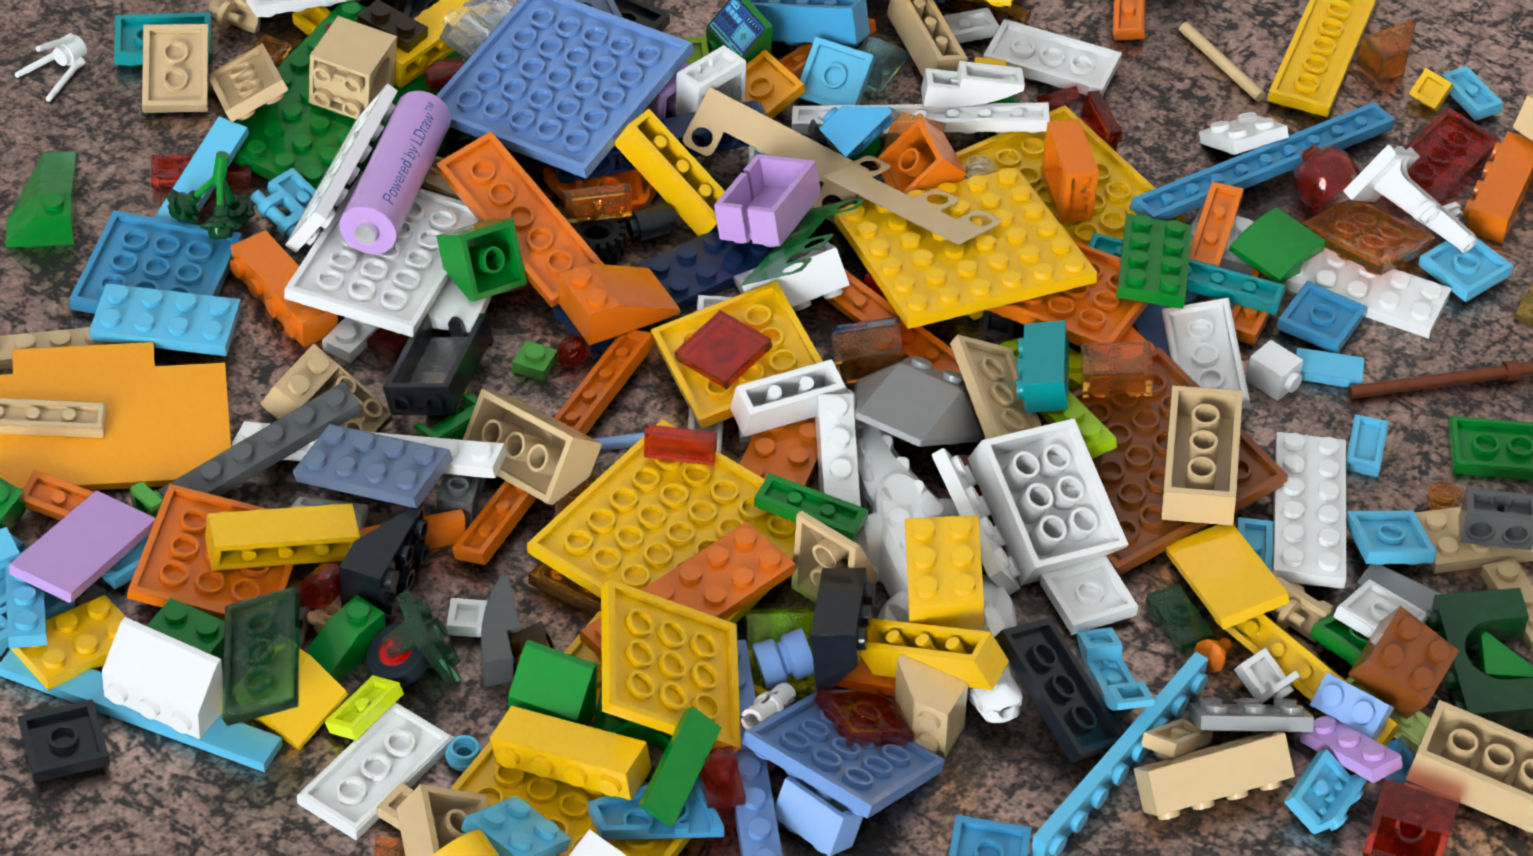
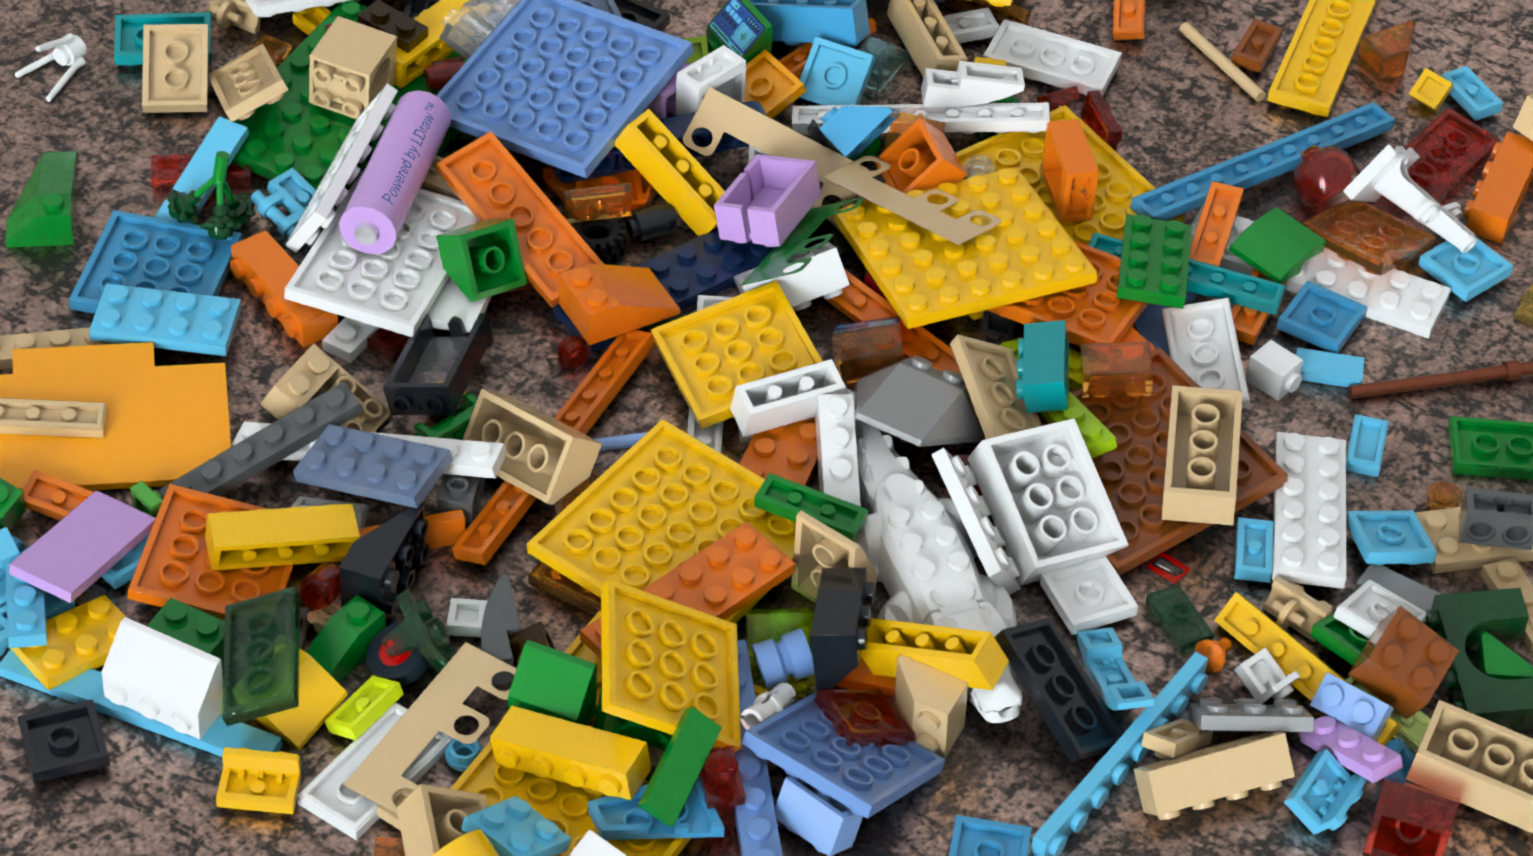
(259, 780): none -> yellow bracket
(431, 712): none -> tan piece
(534, 360): bright green plate -> none
(680, 444): clear red tile -> none
(723, 349): clear red tile -> none
(945, 571): yellow brick -> none
(1168, 568): none -> sticker
(1227, 575): yellow tile -> none
(1243, 133): white plate -> none
(1257, 45): none -> dark orange plate

